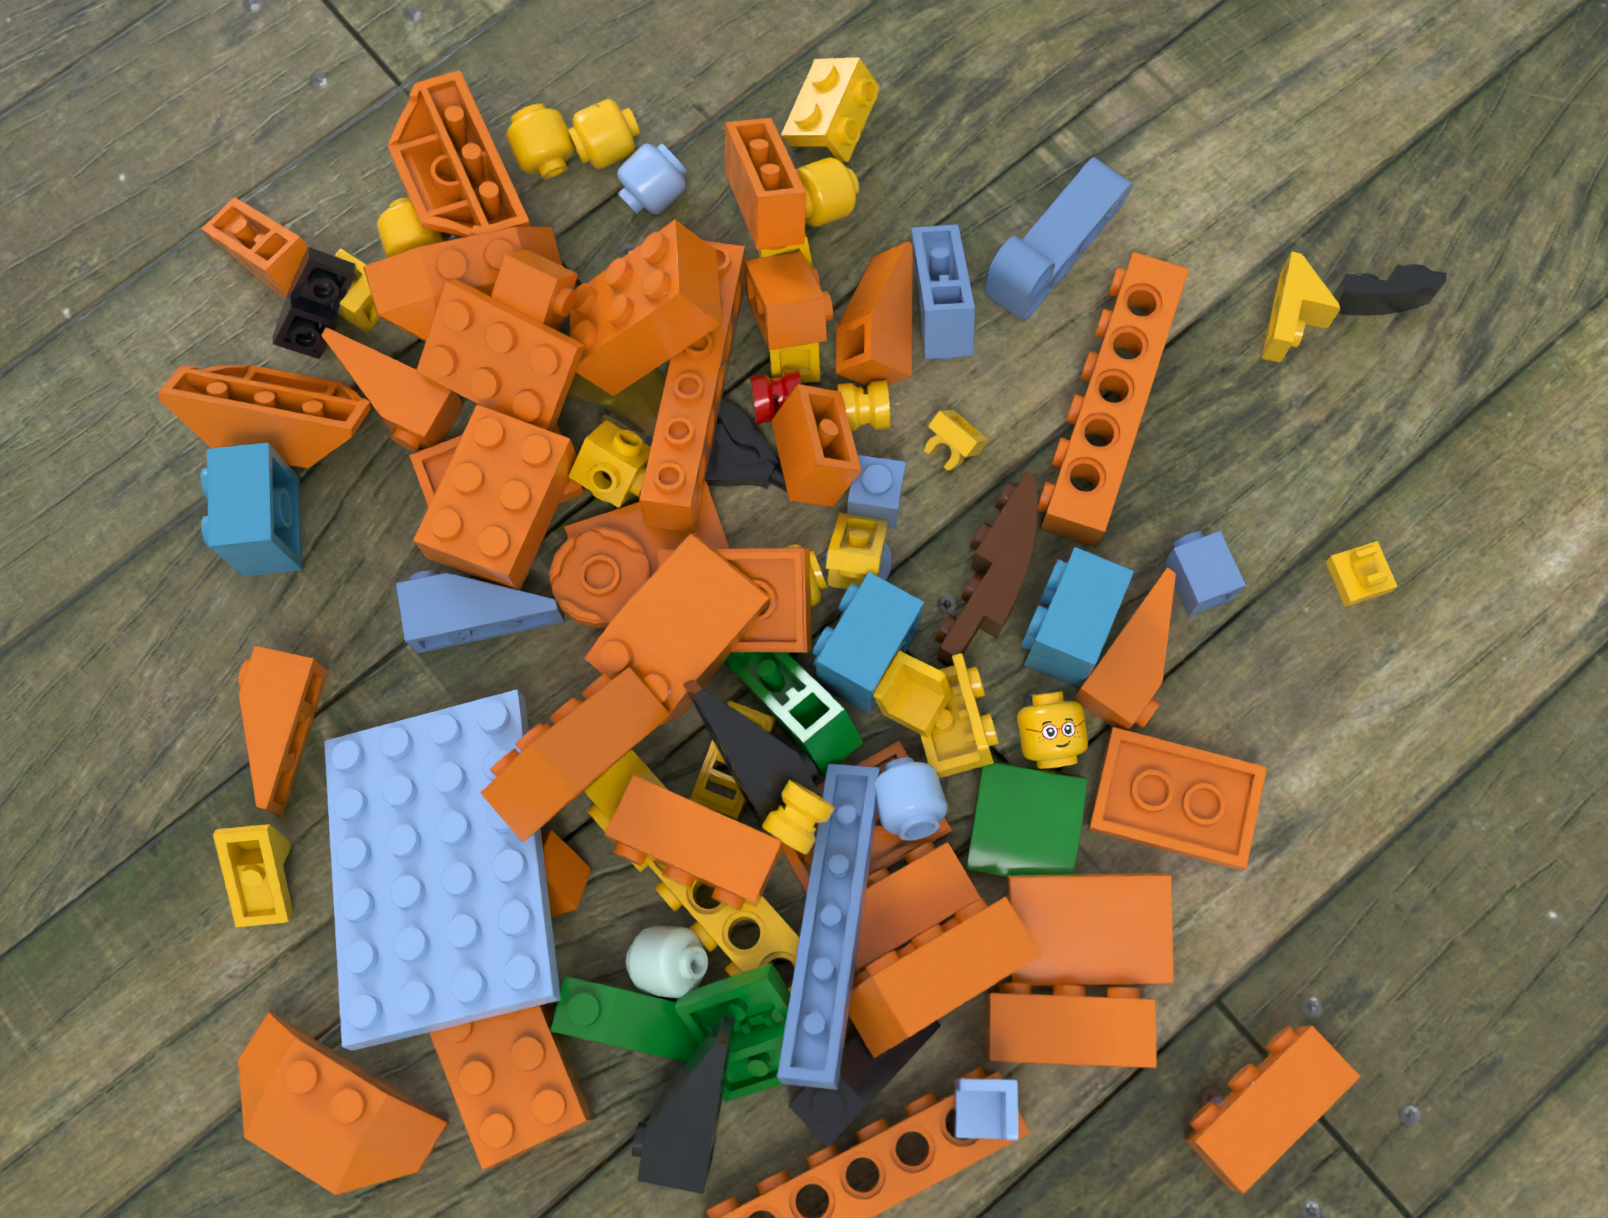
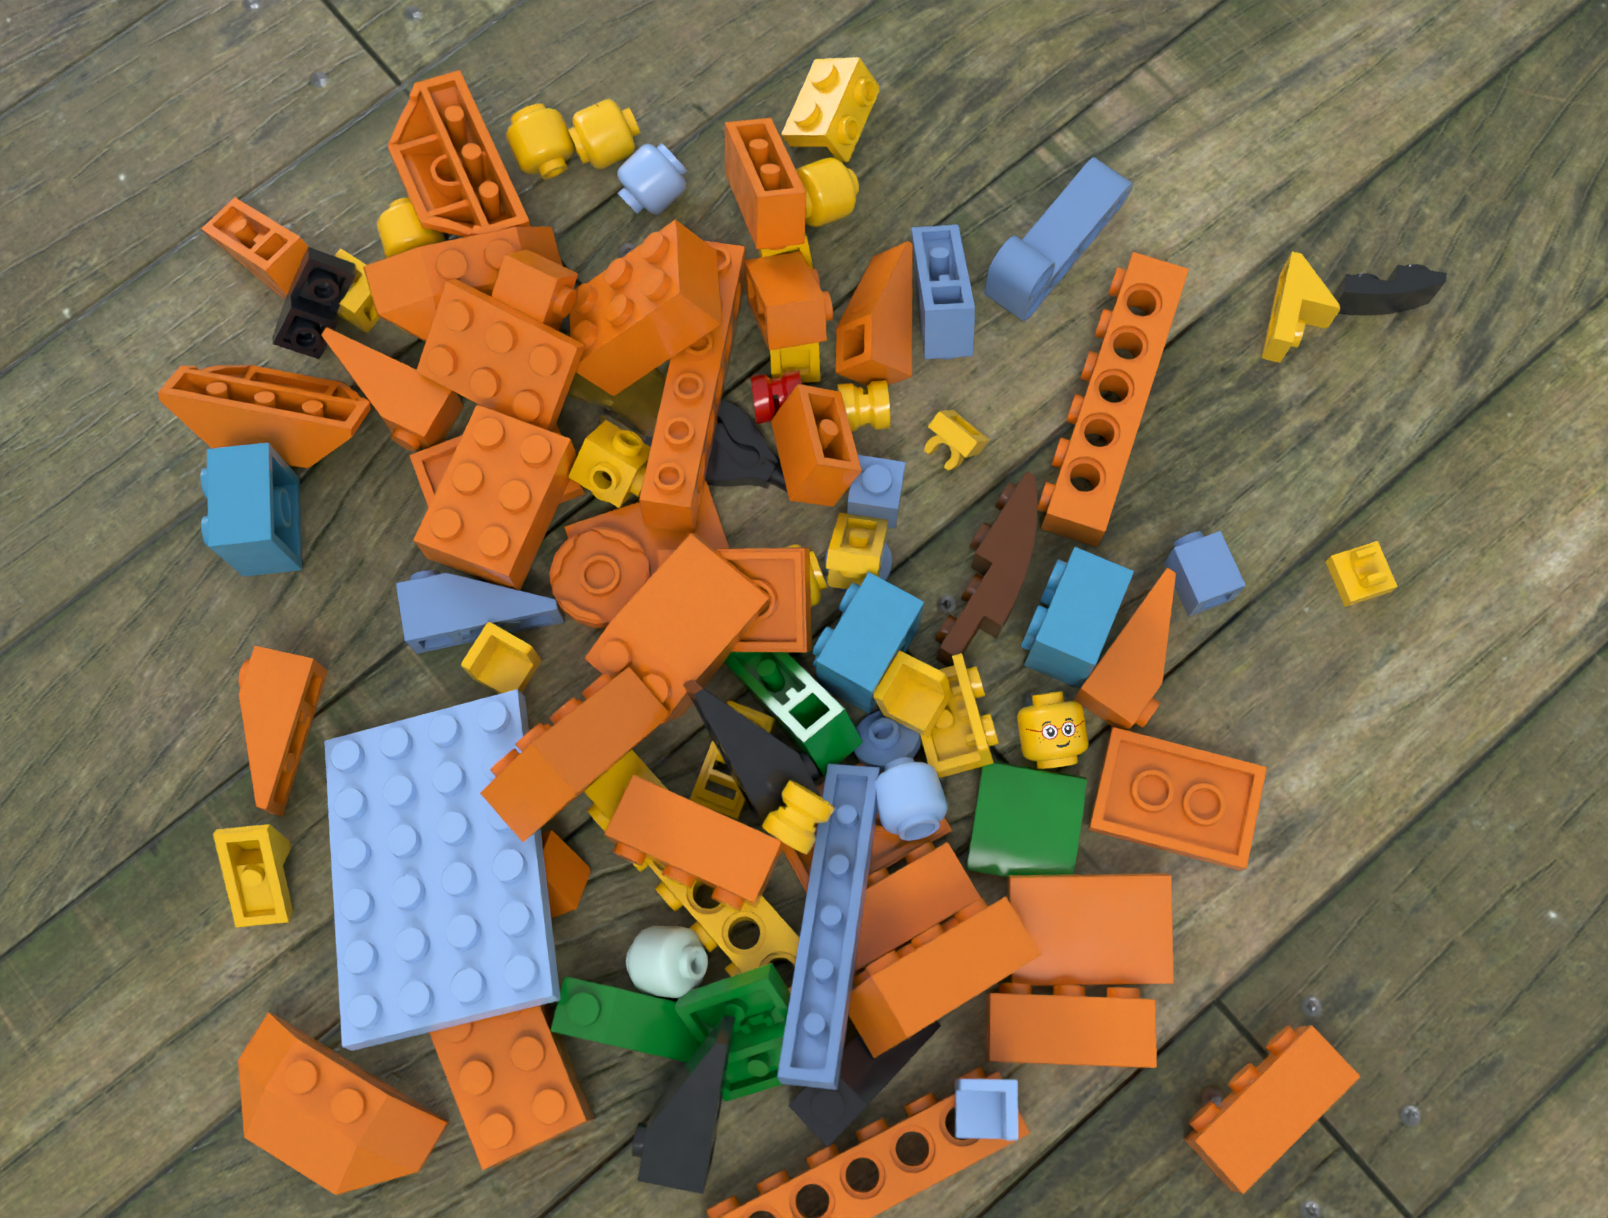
(501, 660): none -> yellow panel
(885, 741): none -> medium blue piece

